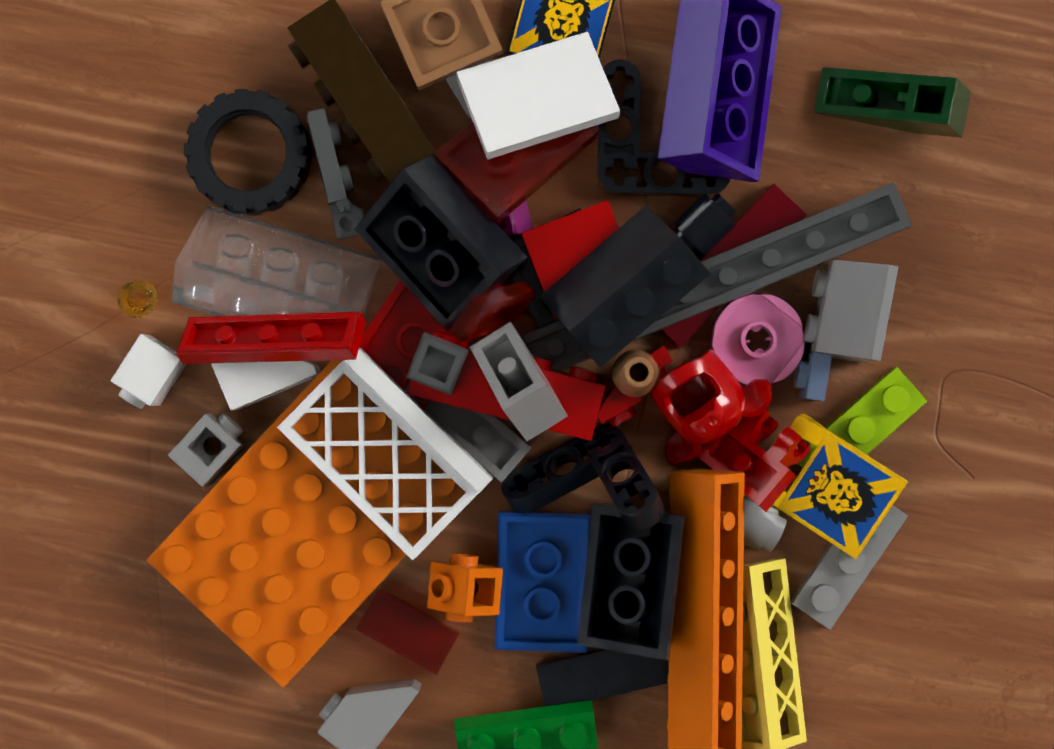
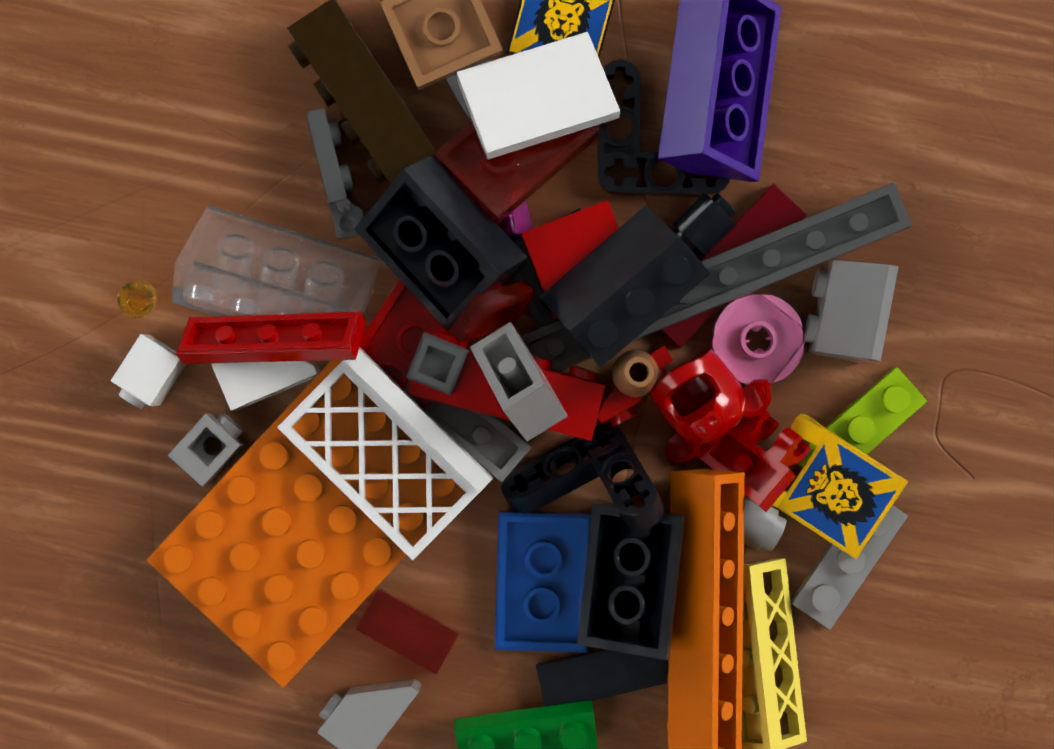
(209, 123): black tyre -> none
(464, 588): orange brick -> none
(813, 376): sand blue plate -> none
(894, 100): dark green slope -> none

